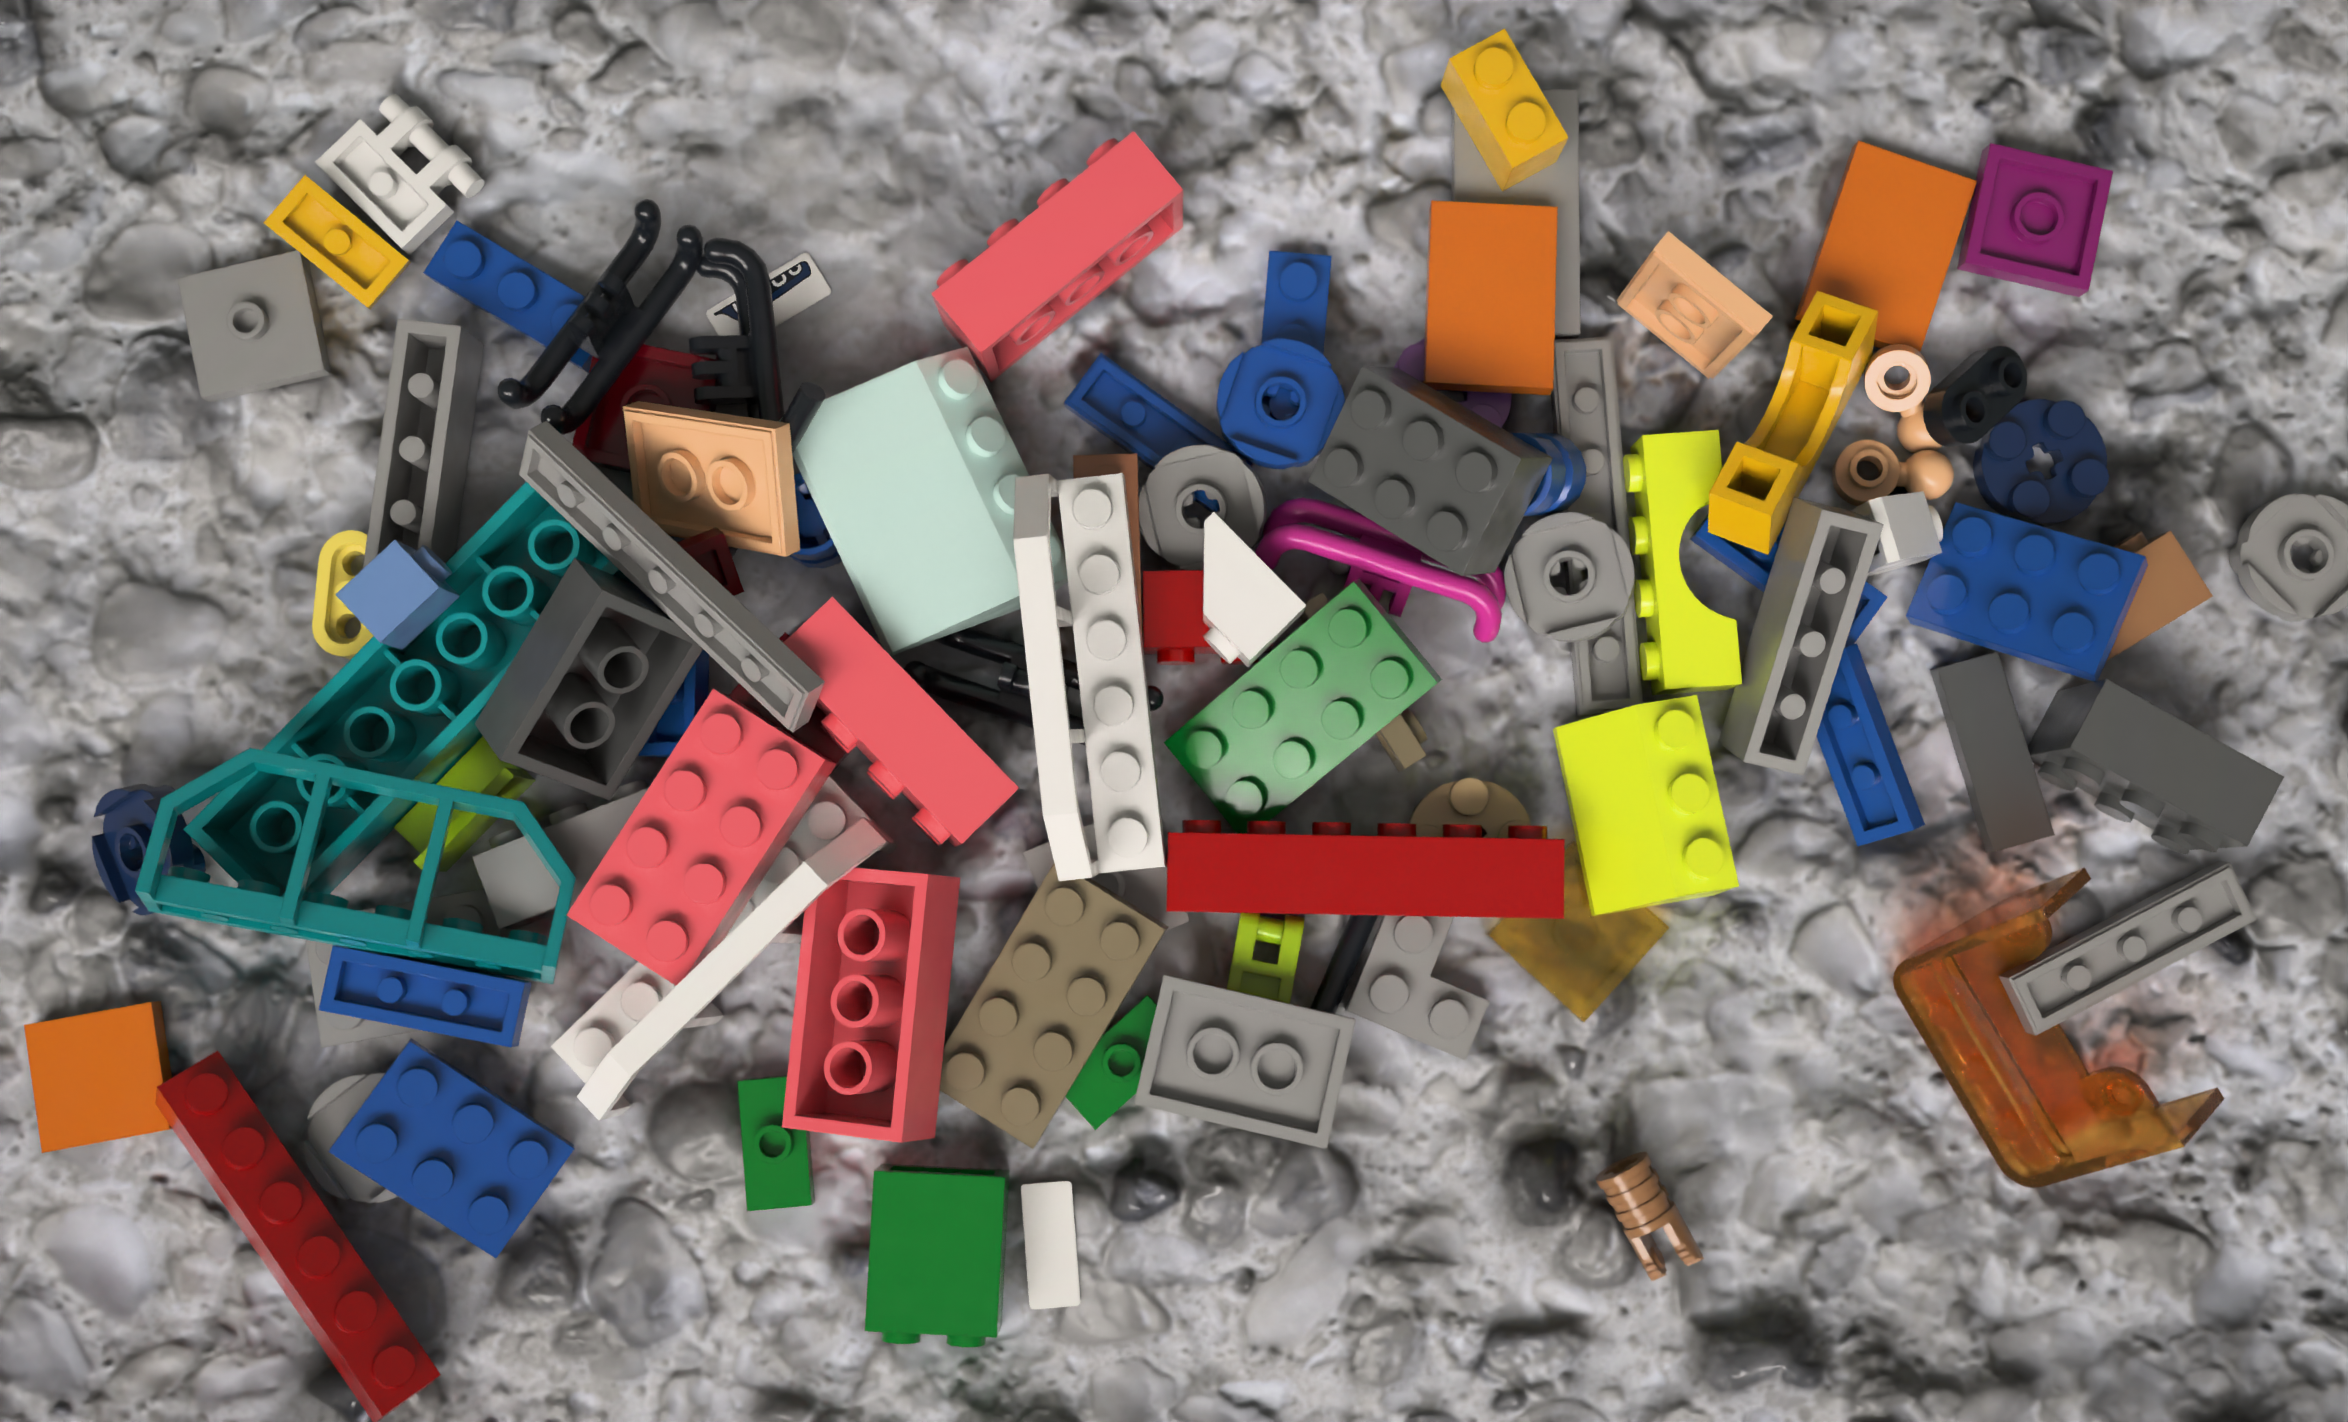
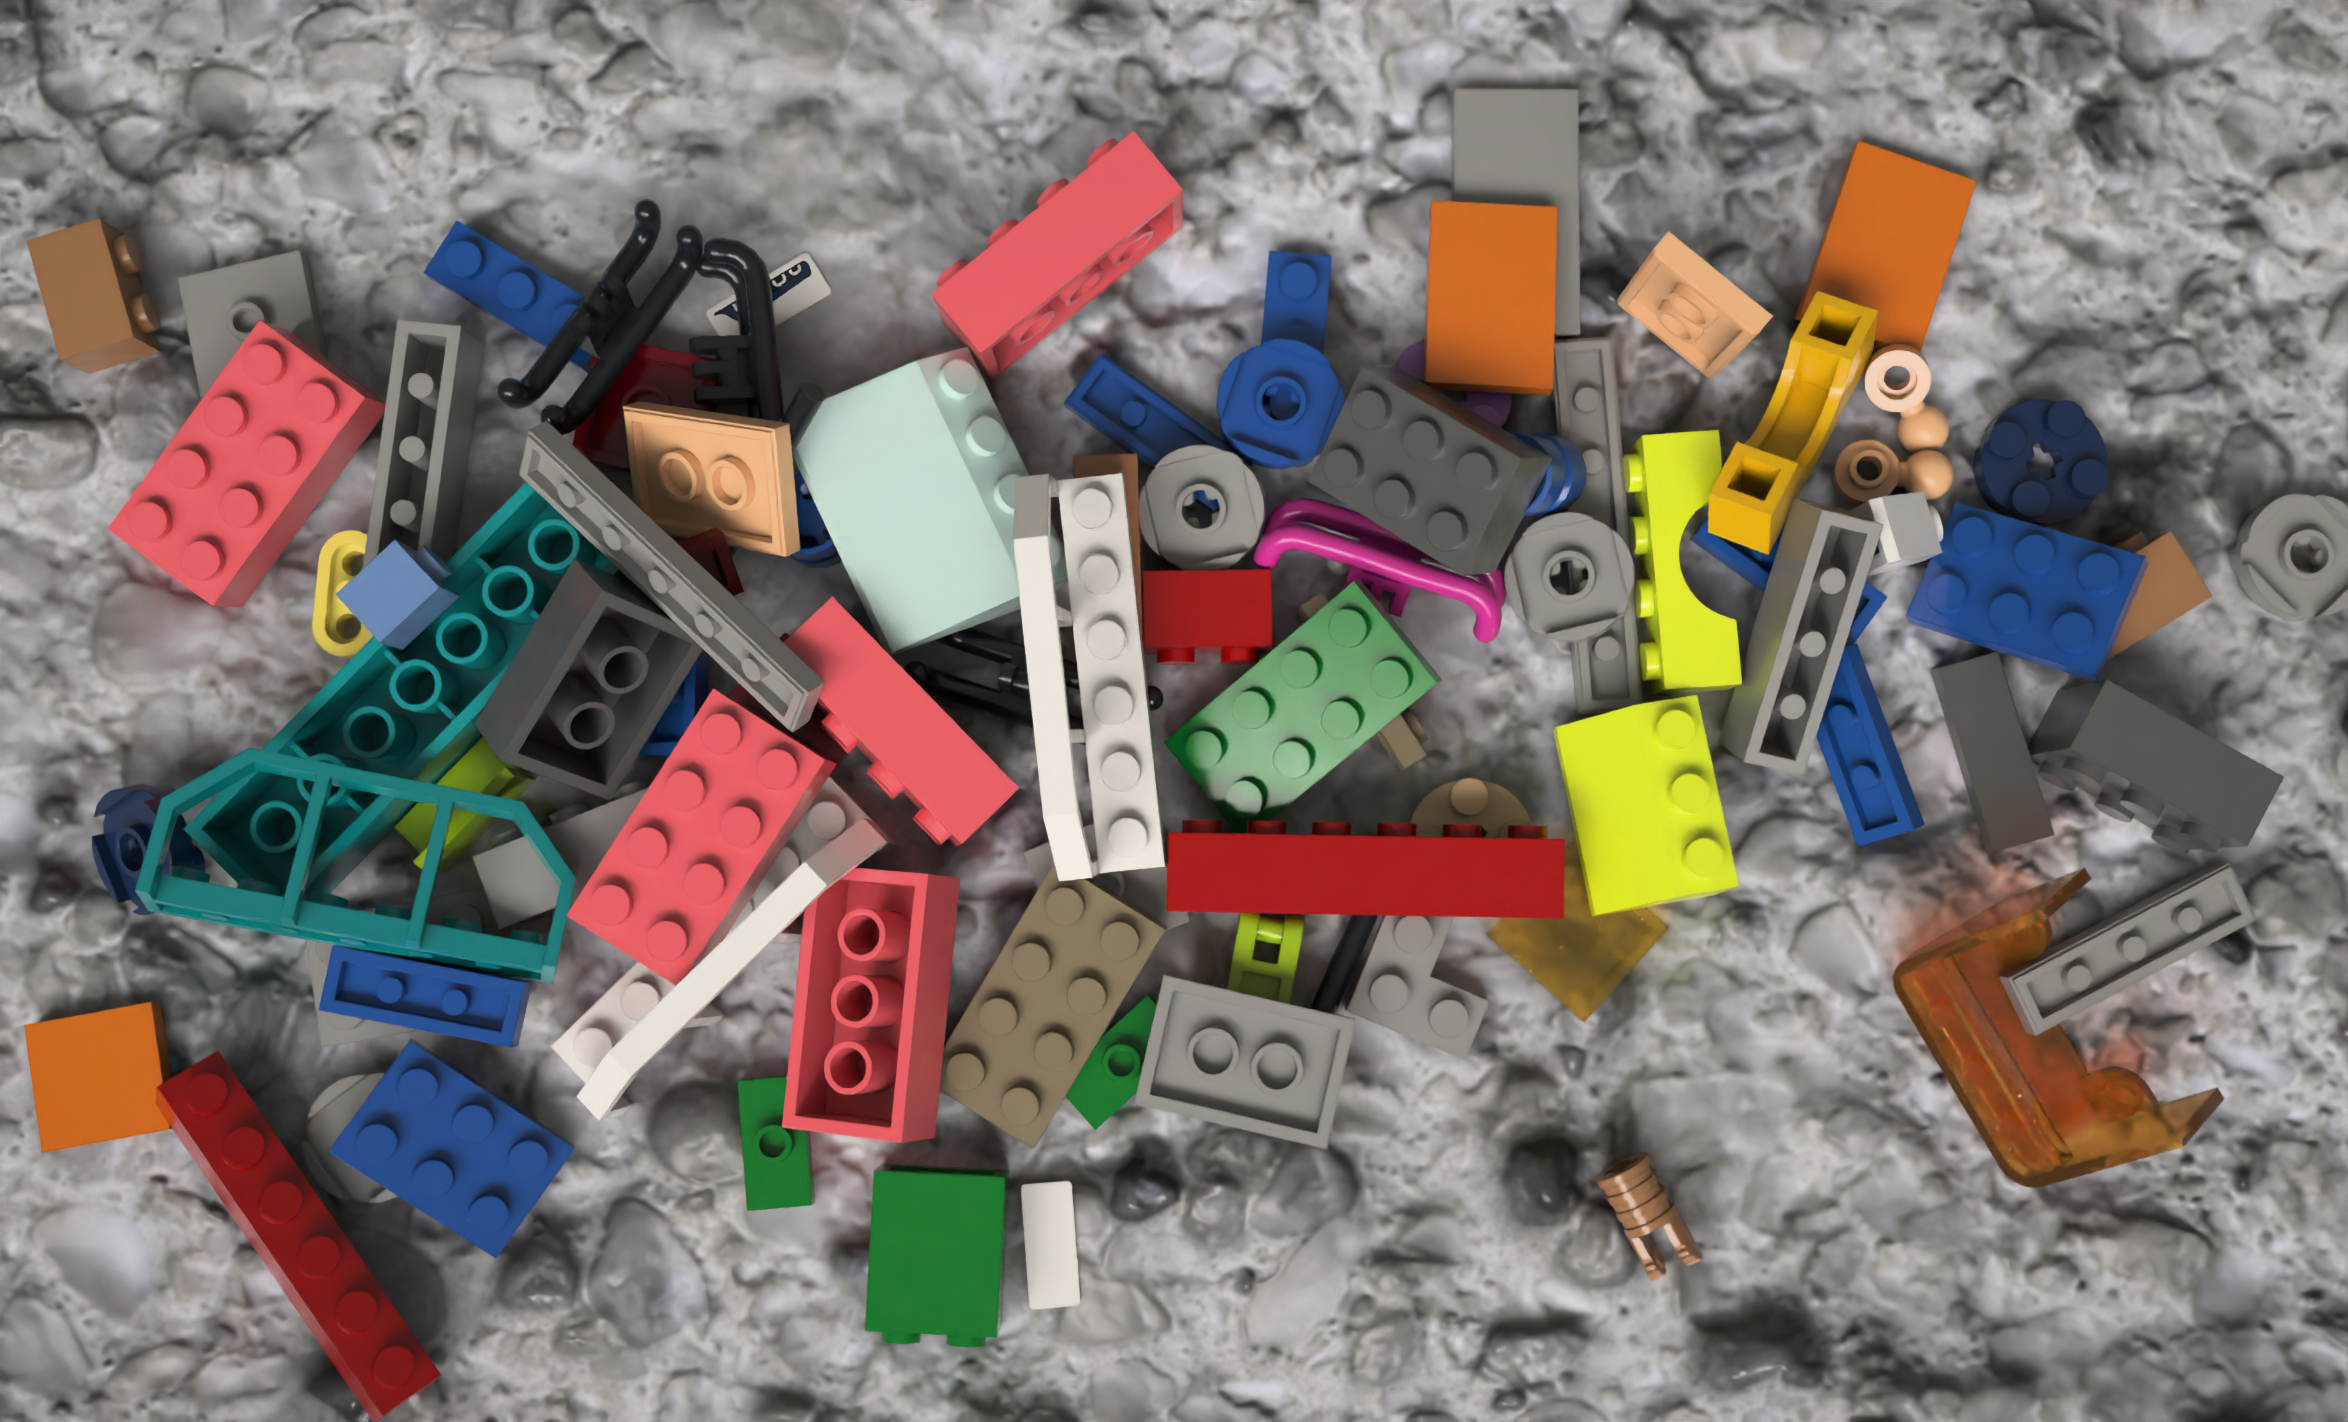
(95, 295): none -> medium nougat brick
(248, 466): none -> coral brick
(337, 242): yellow plate -> none
(385, 187): white plate -> none
(1242, 597): white slope -> none
(1503, 110): yellow brick -> none
(1975, 396): black plate -> none
(2035, 220): magenta plate -> none

